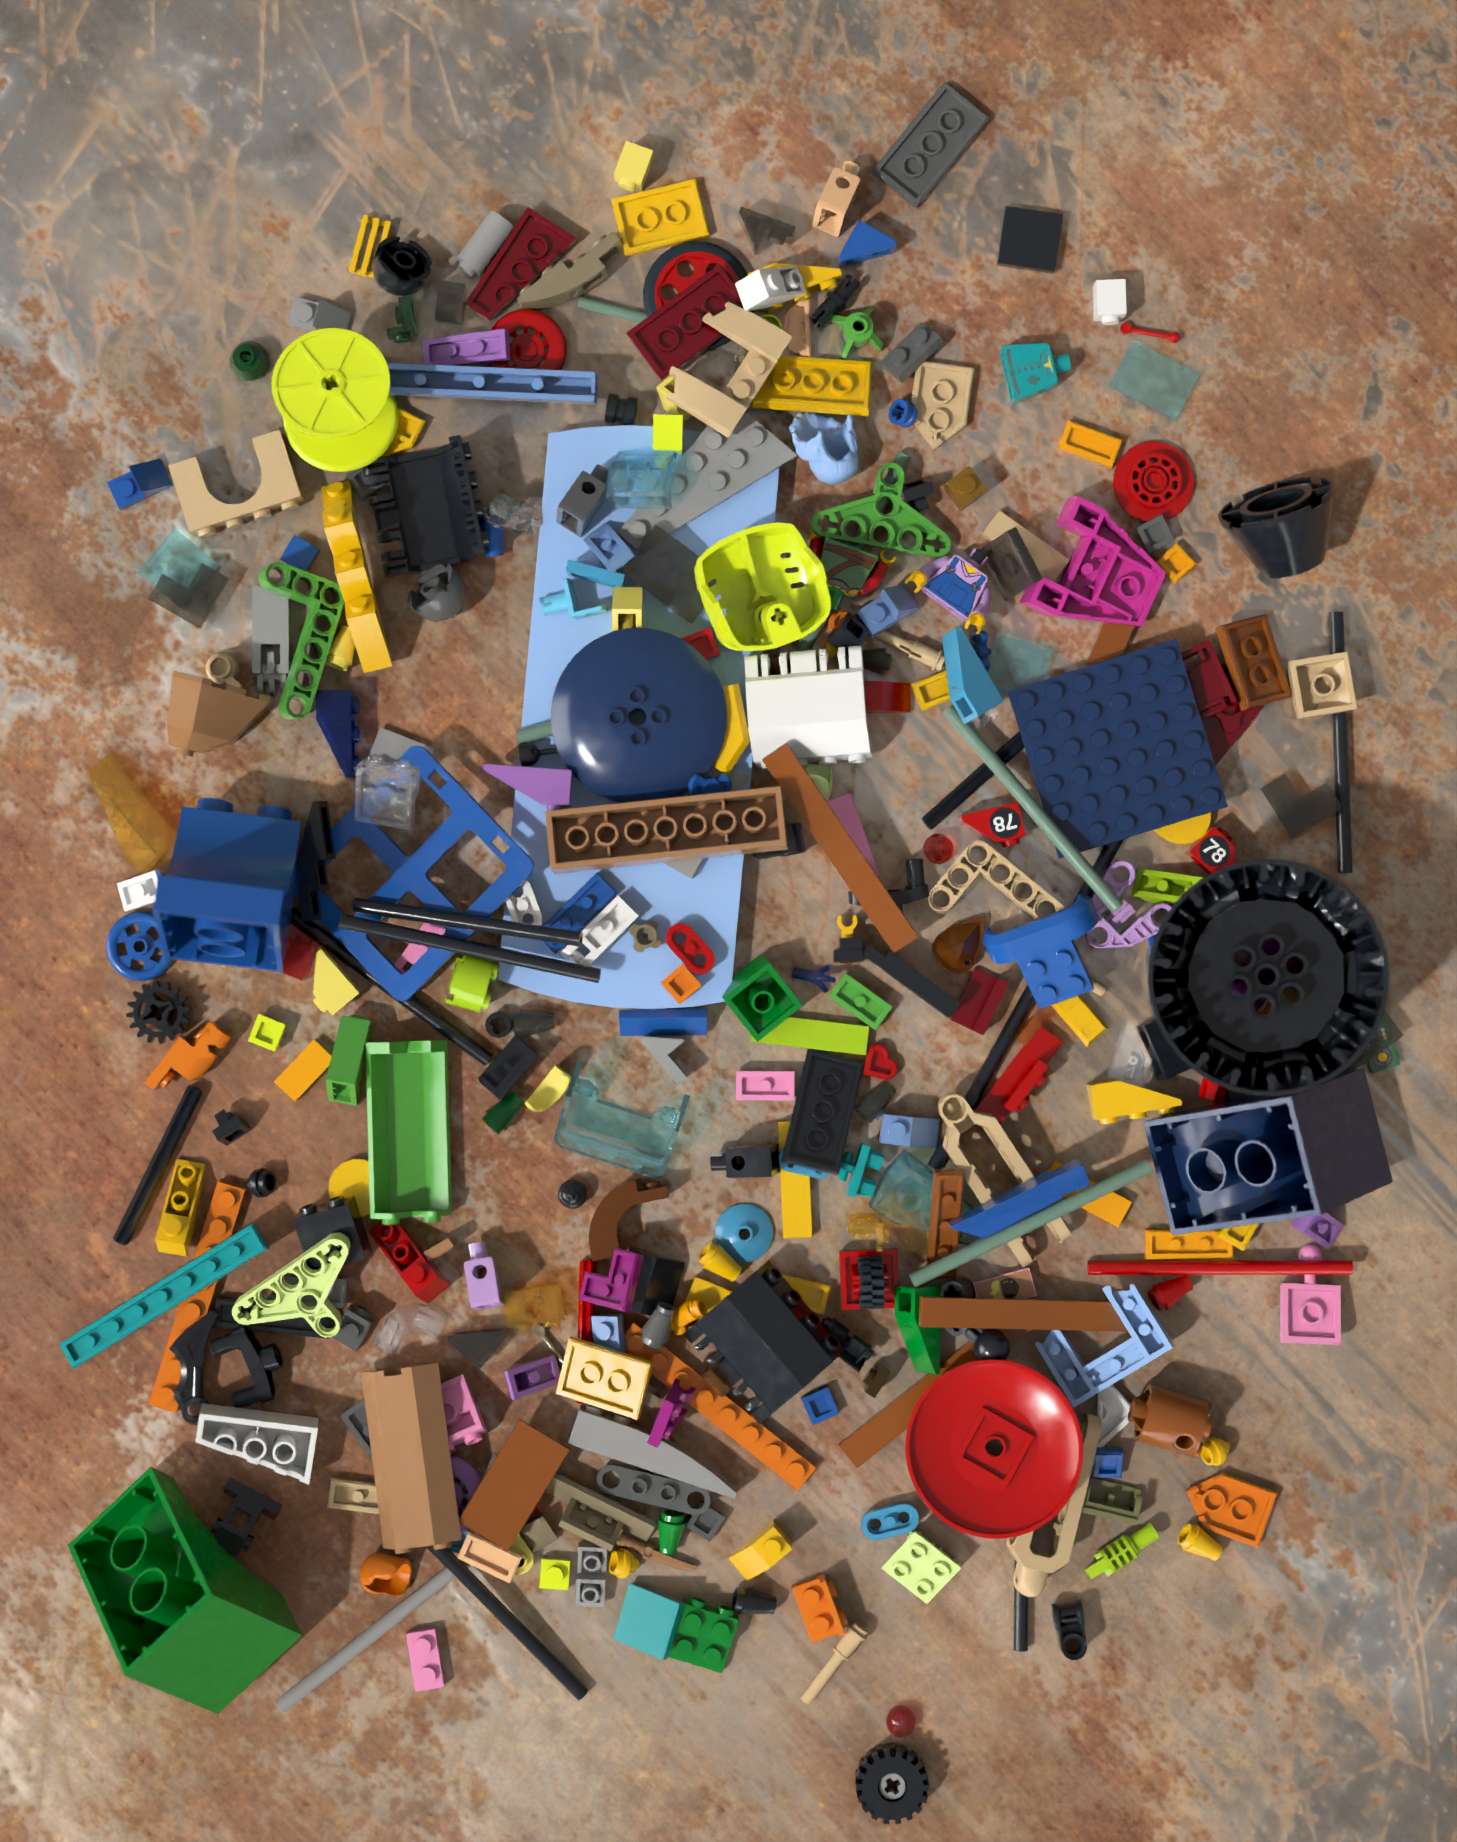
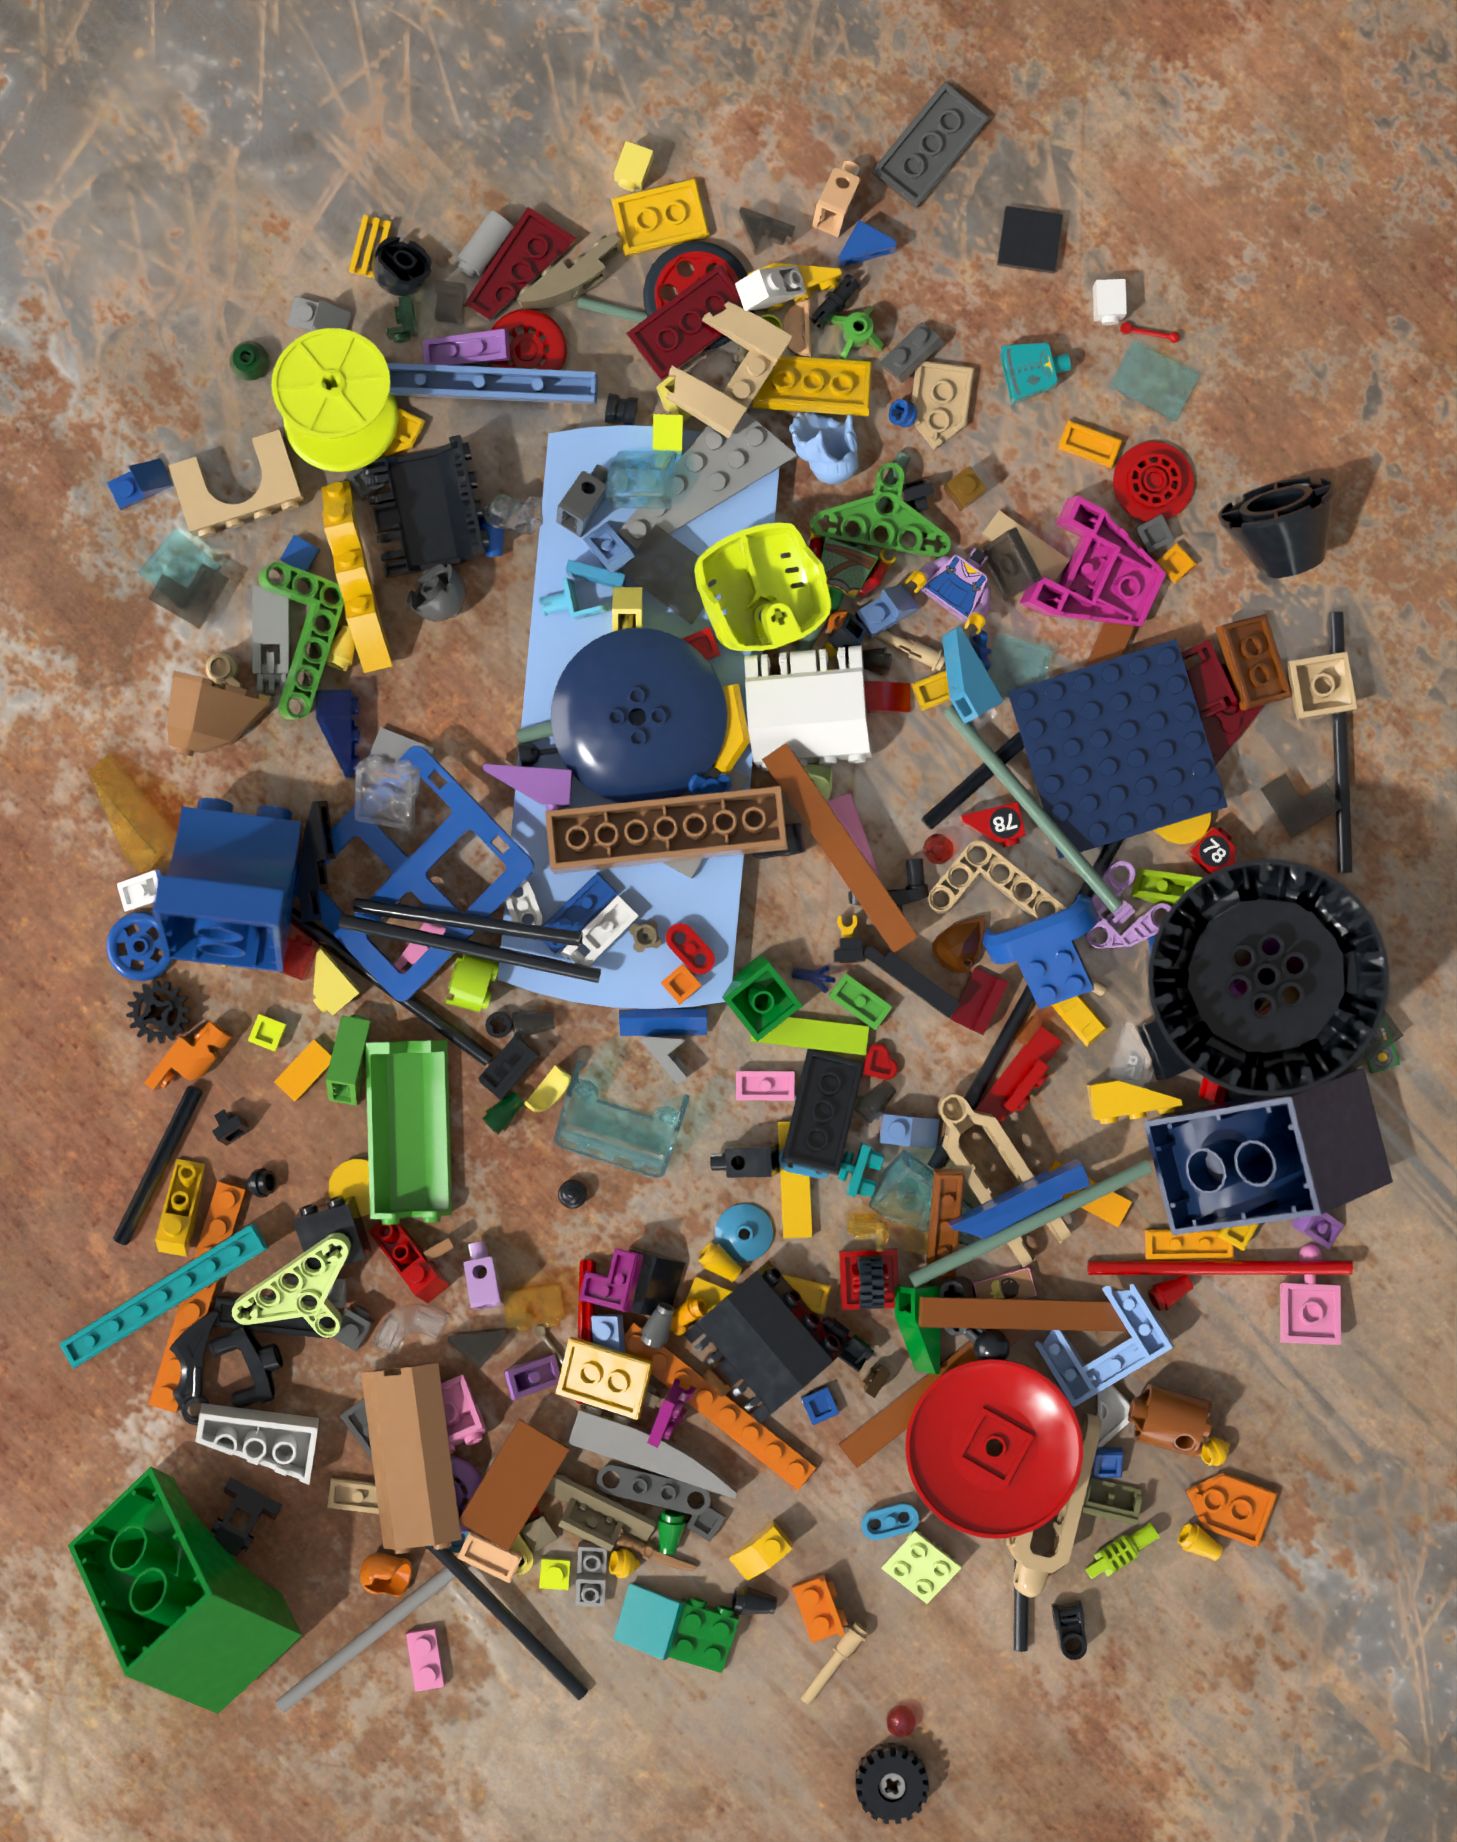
(605, 1221): reddish brown arch -> none

